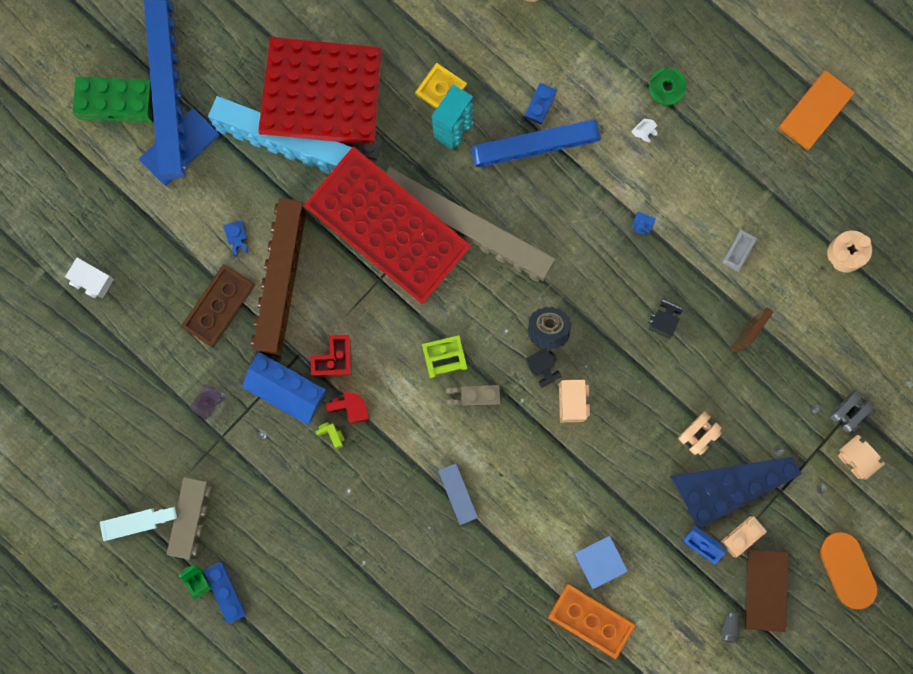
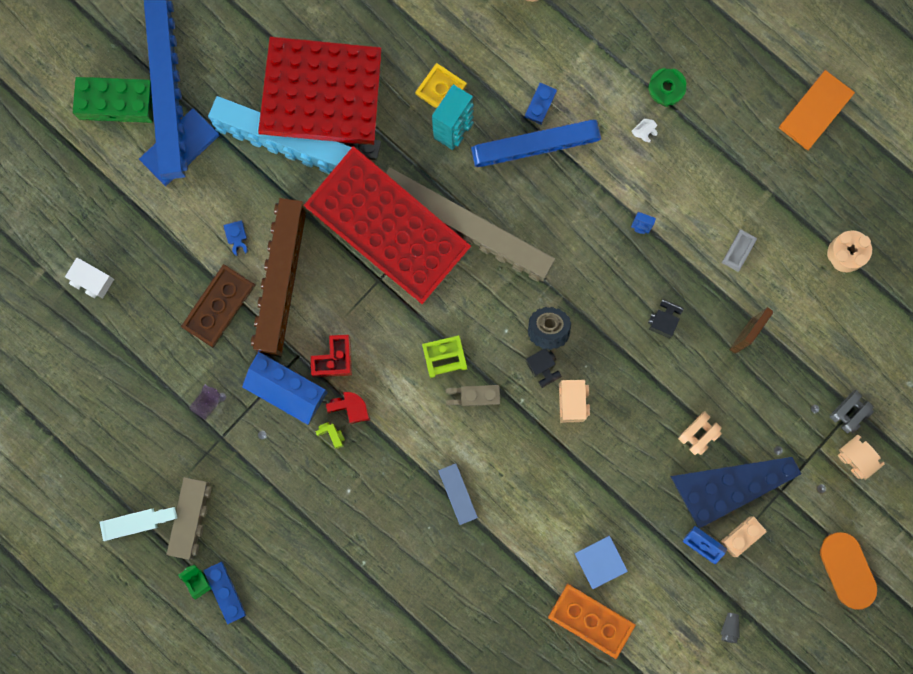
(766, 590): reddish brown tile -> none

